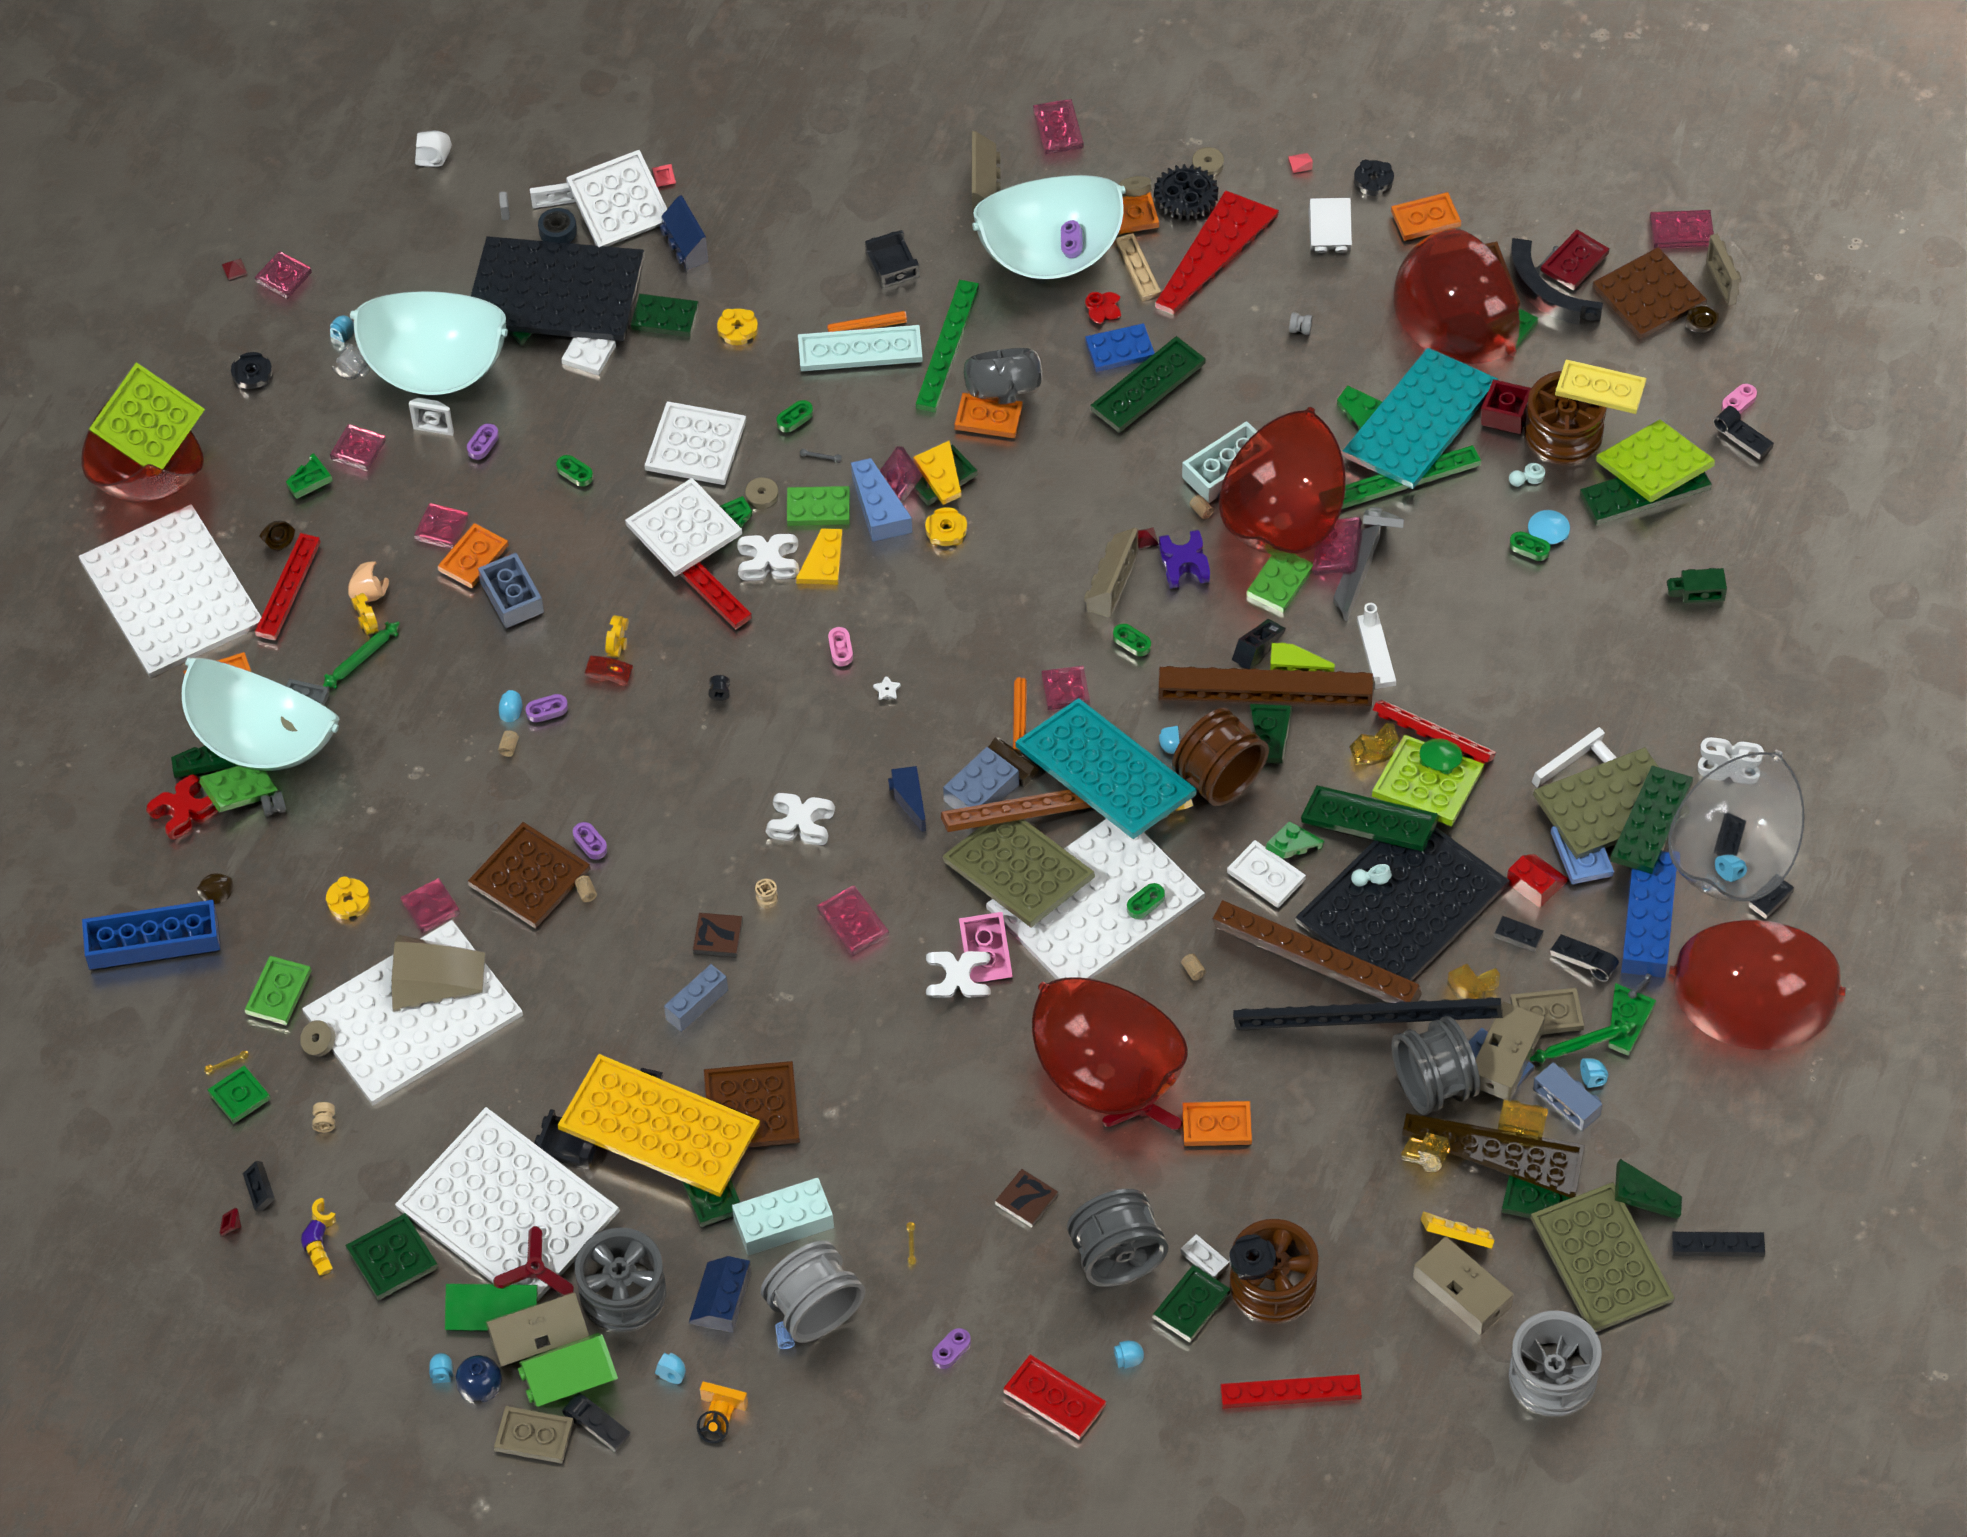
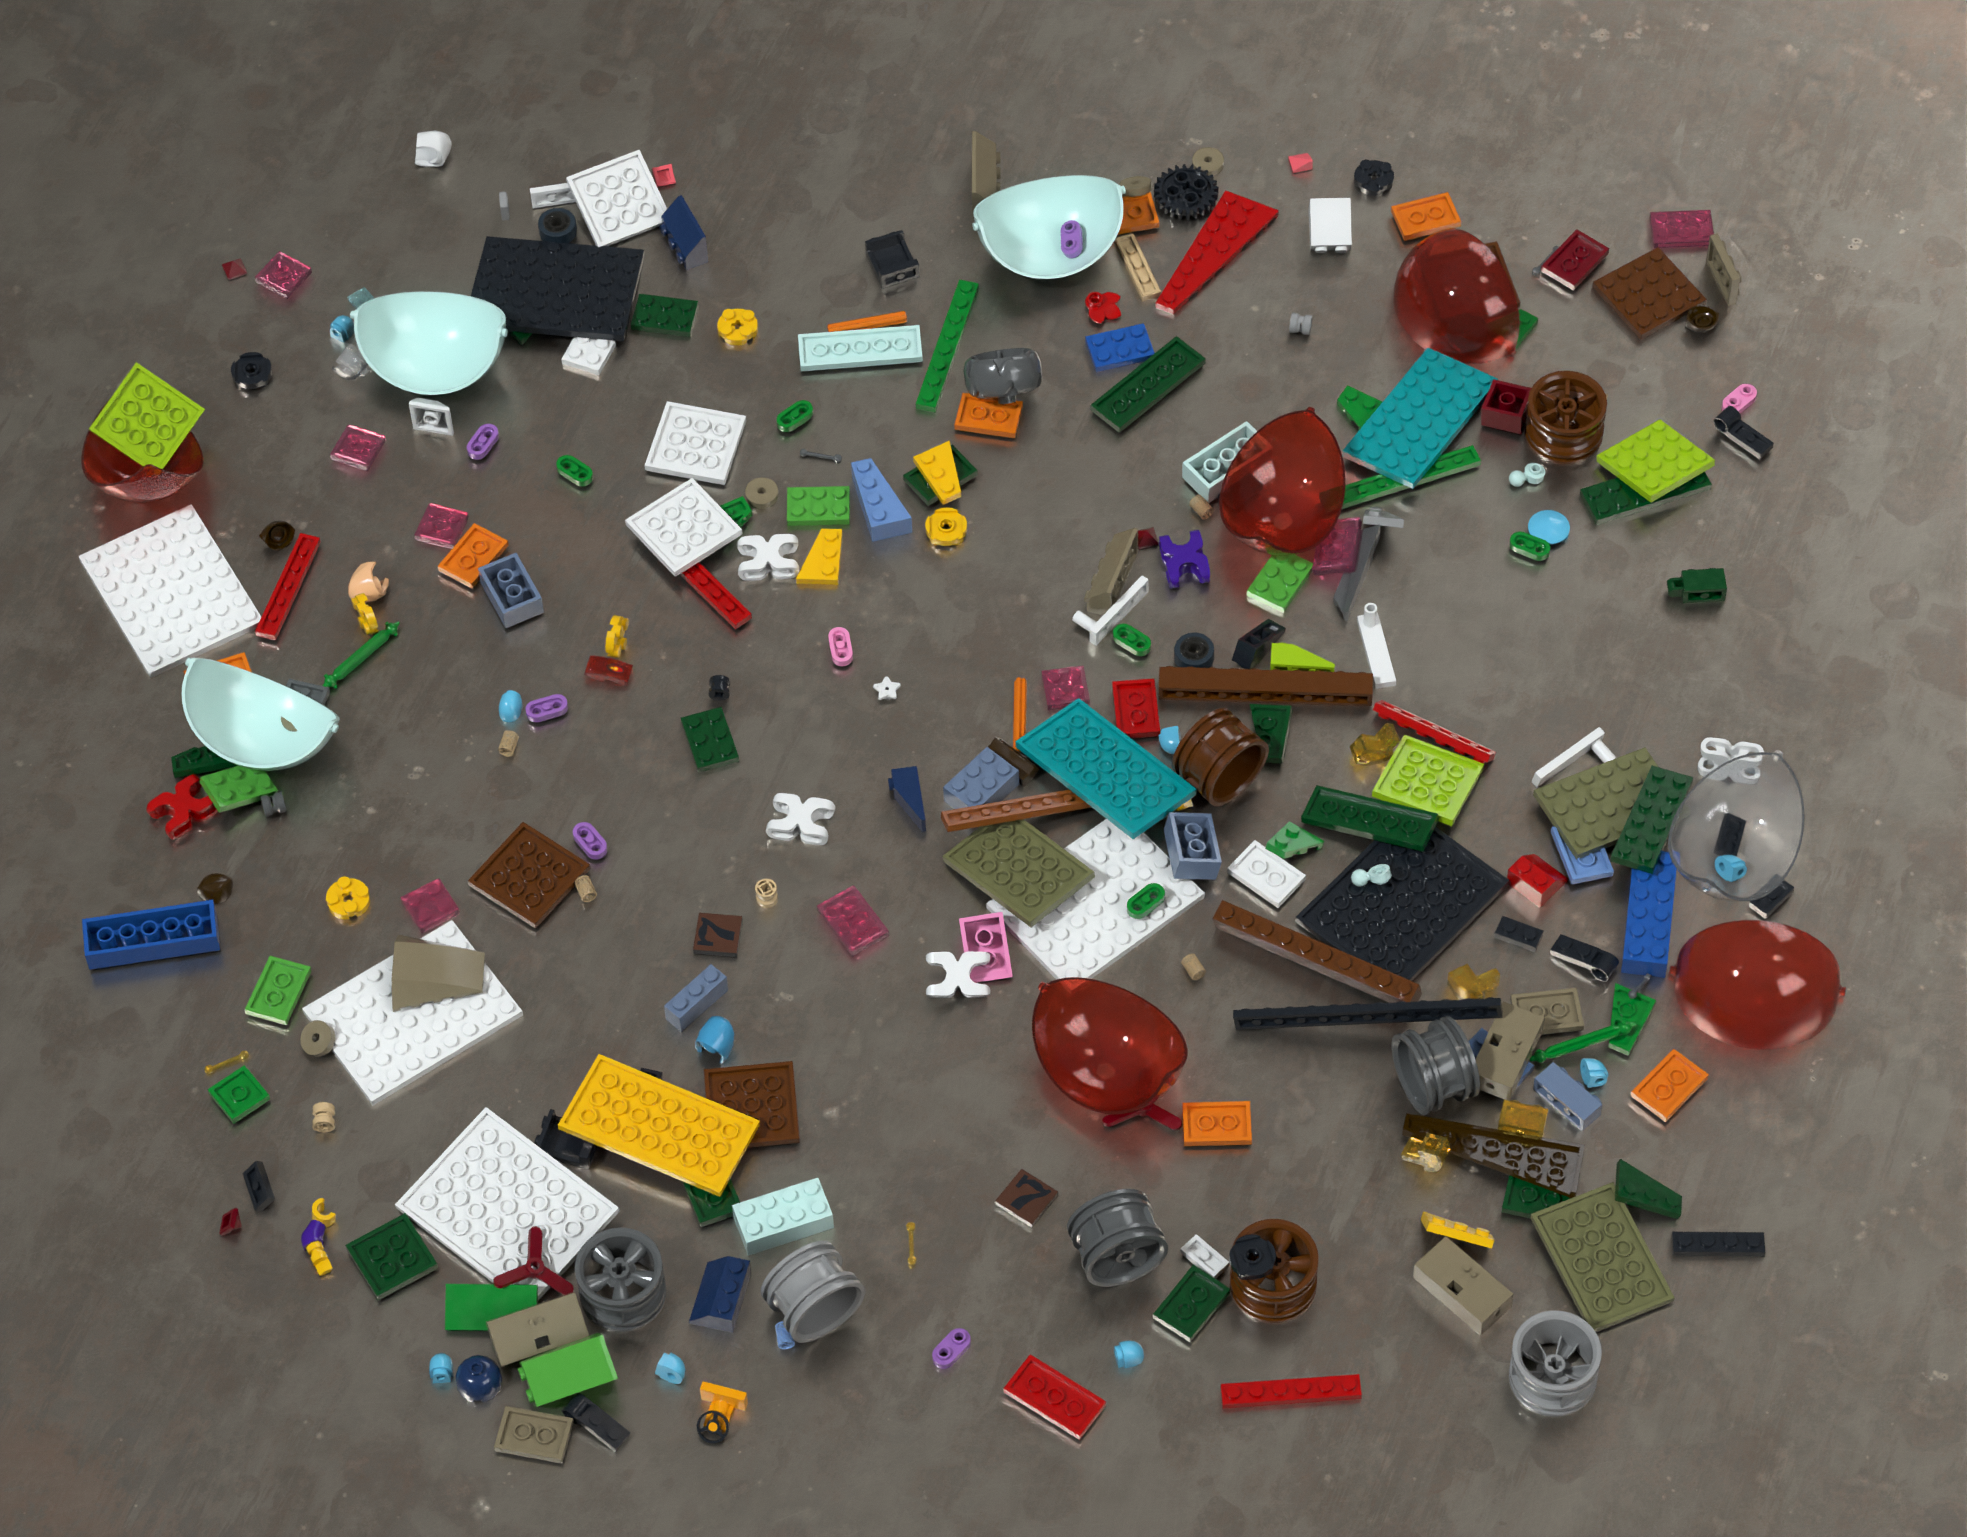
(308, 477): green wing -> none
(360, 297): none -> clear light blue tile
(710, 739): none -> dark green plate
(716, 1036): none -> dark azure piece
(901, 473): clear pink plate -> none
(1058, 126): clear pink plate -> none
(1115, 614): none -> white piece
(1136, 707): none -> red plate
(1192, 846): none -> sand blue brick
(1194, 650): none -> wheel
(1440, 755): green dish -> none
(1543, 295): black arch -> none
(1600, 386): light yellow tile -> none
(1669, 1085): none -> orange plate

